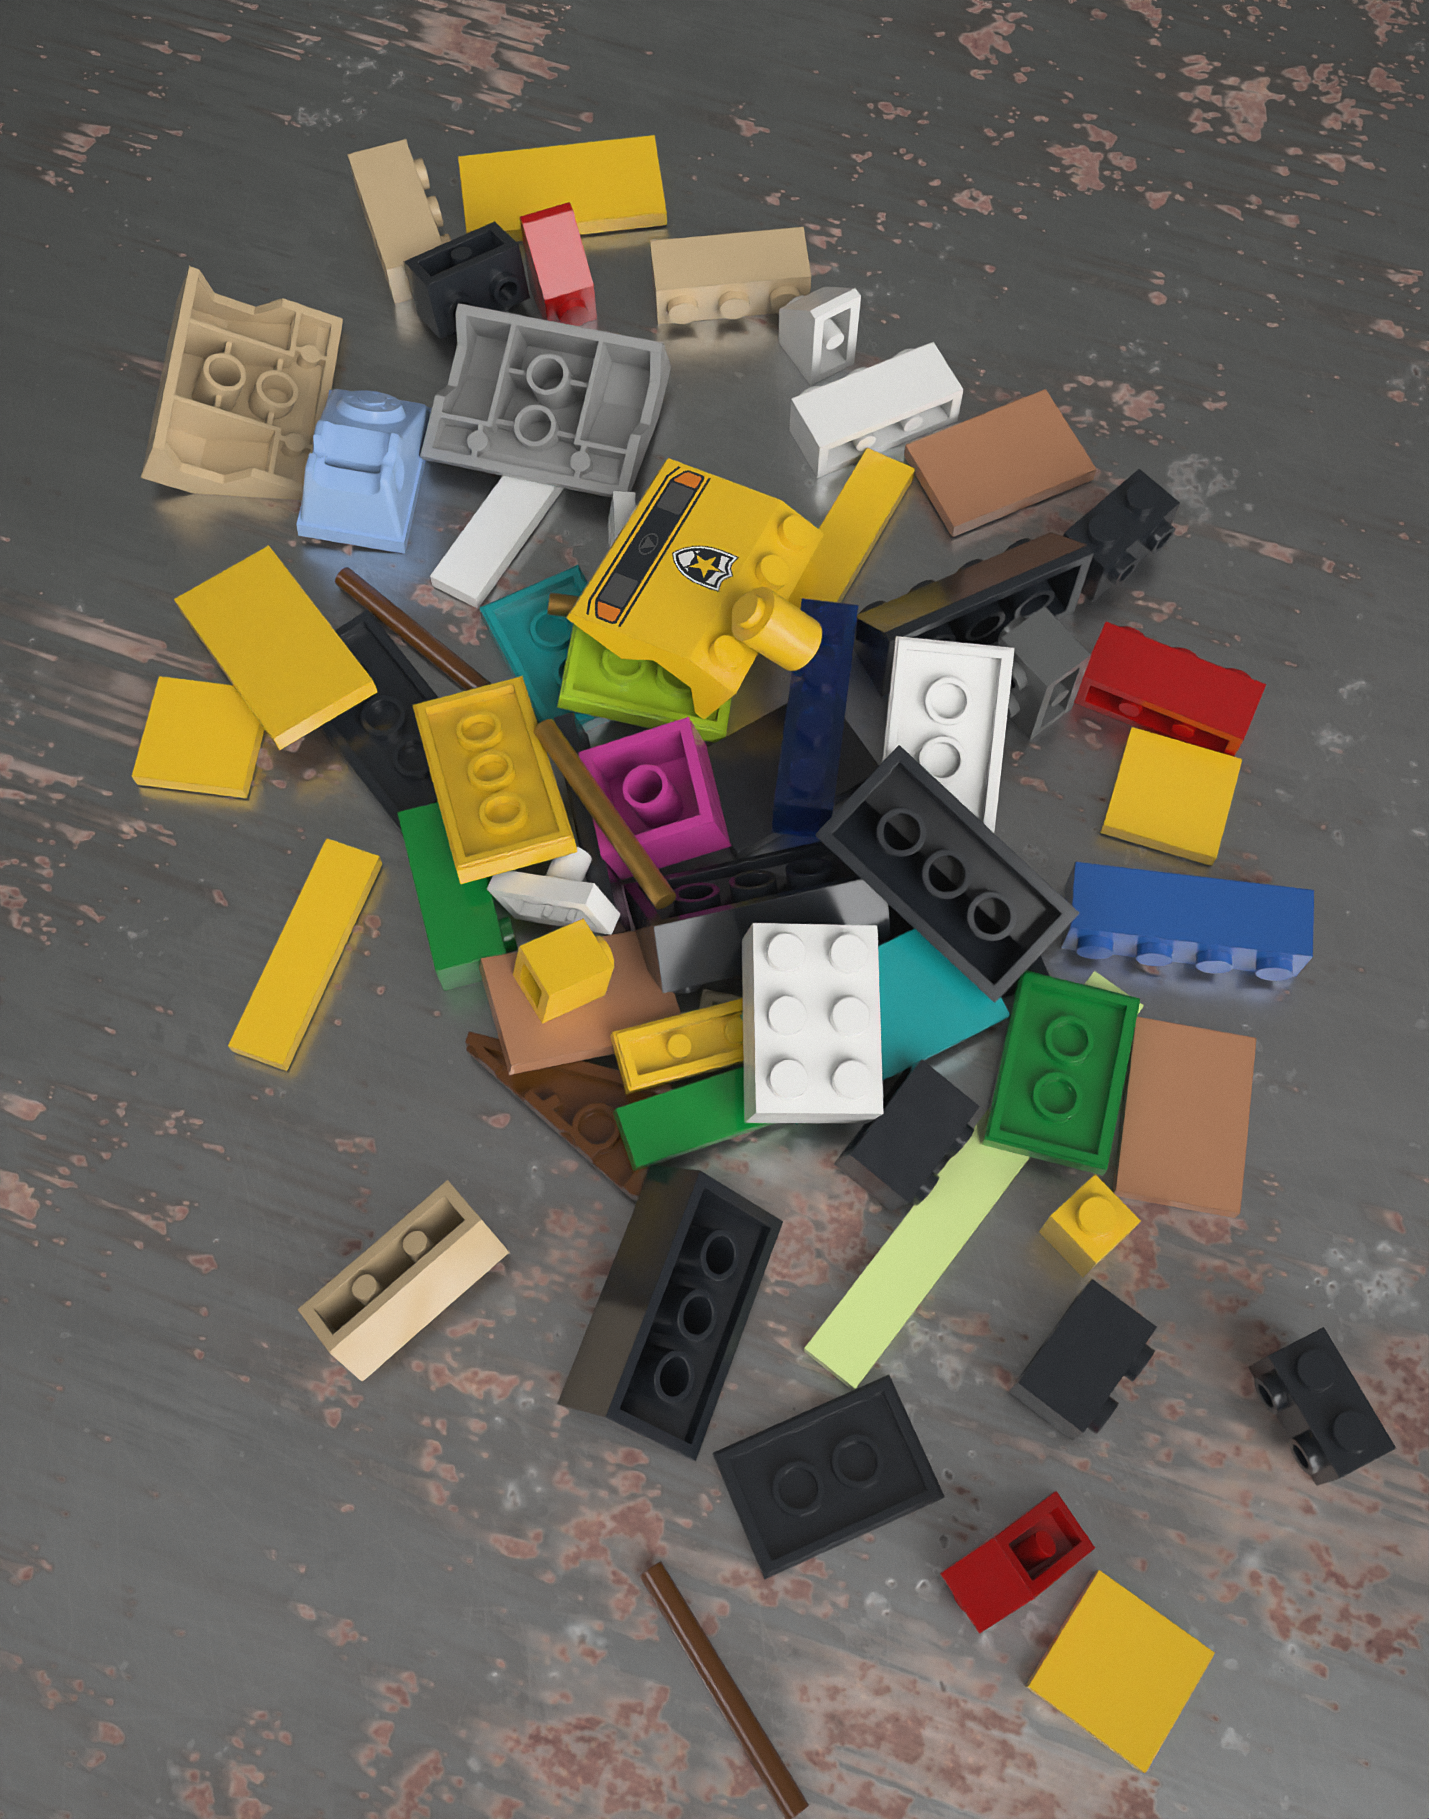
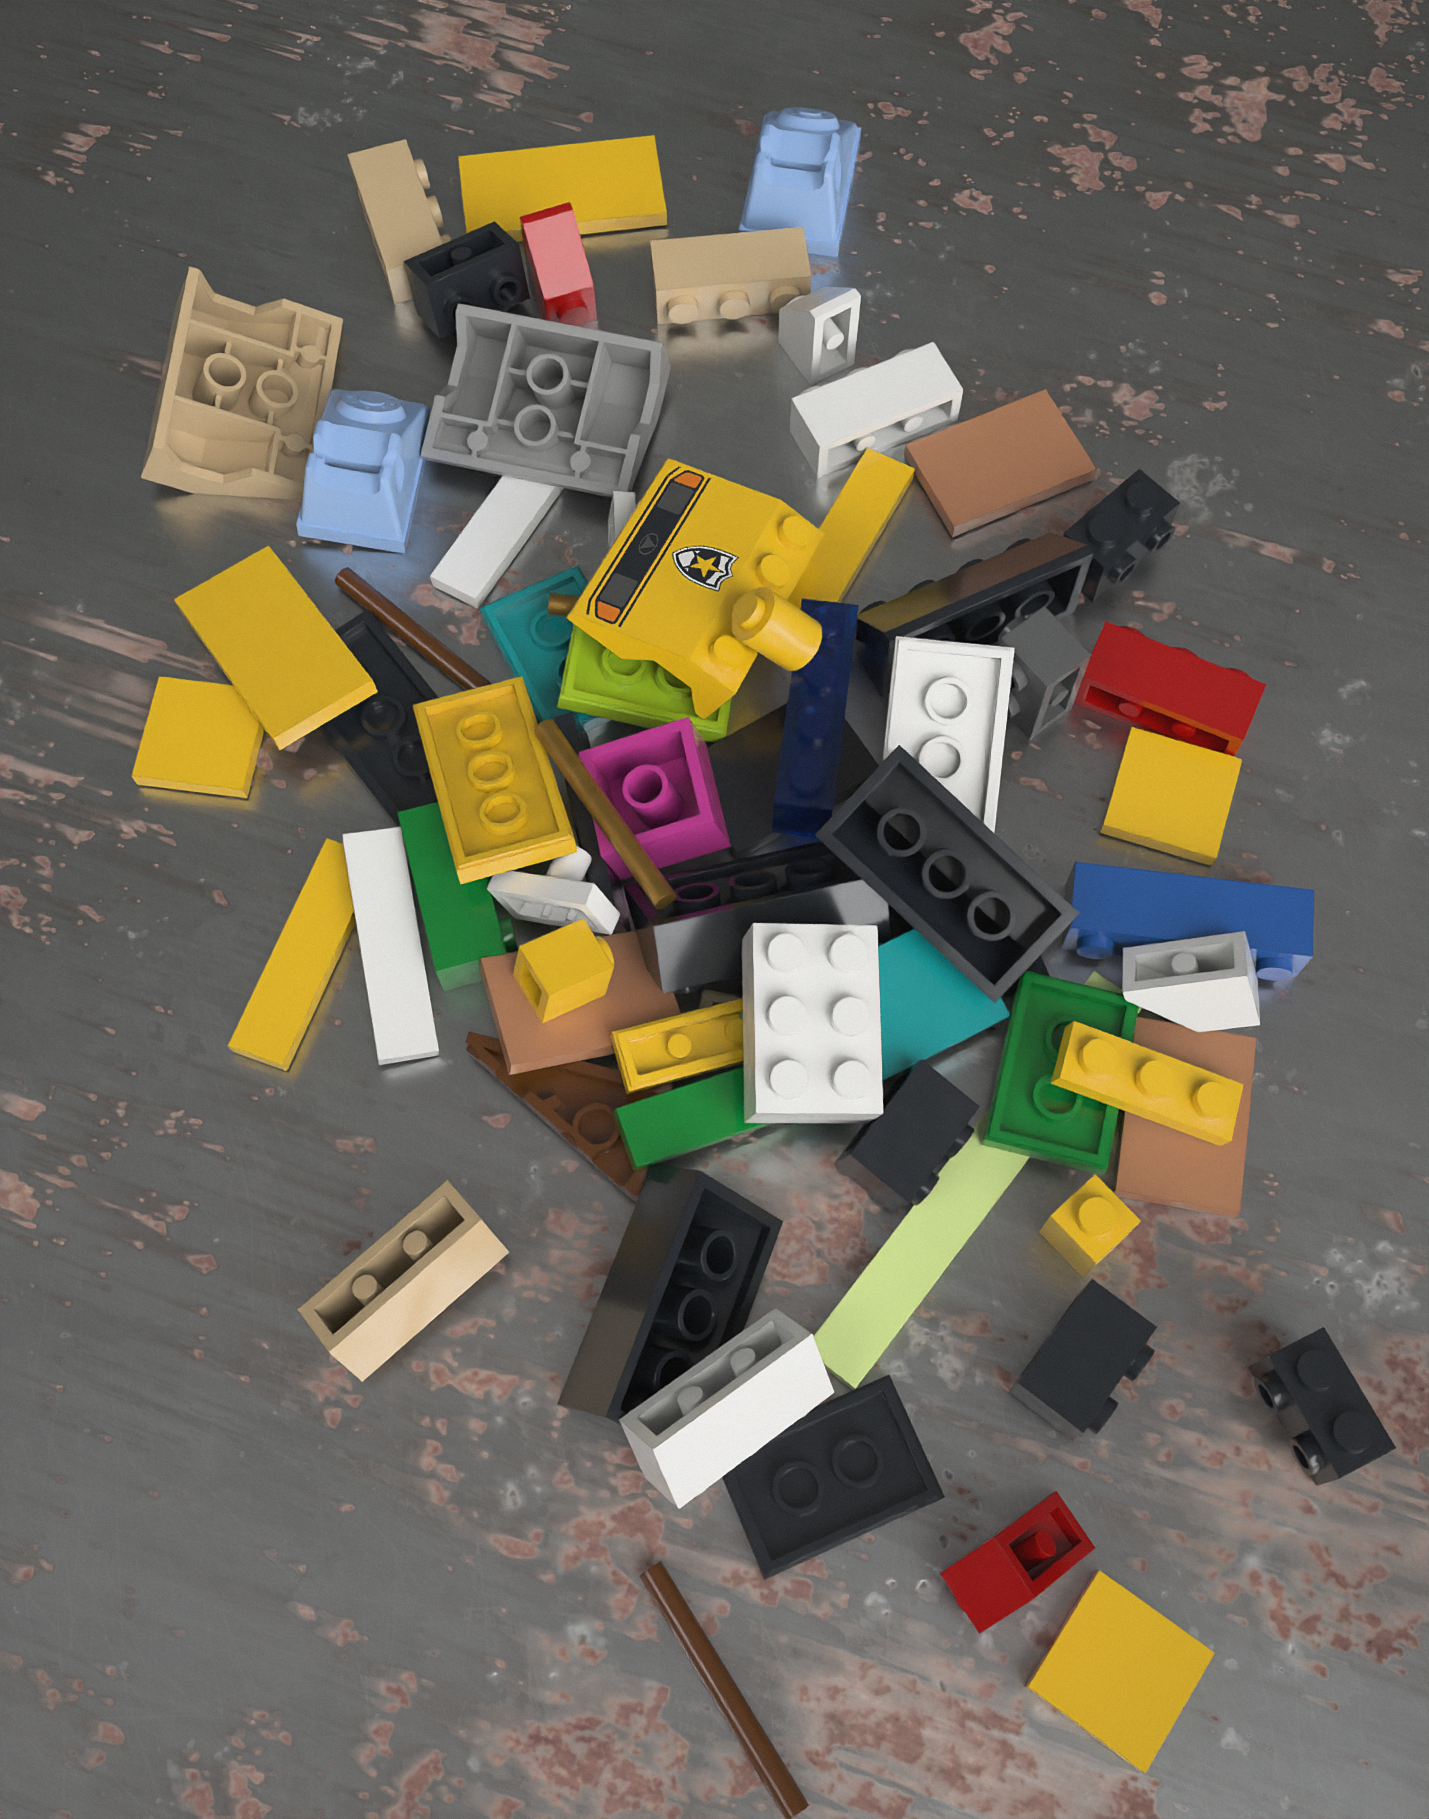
(390, 946): none -> white tile
(727, 1407): none -> white brick
(803, 176): none -> light blue piece
(1147, 1083): none -> yellow plate
(1195, 981): none -> white slope

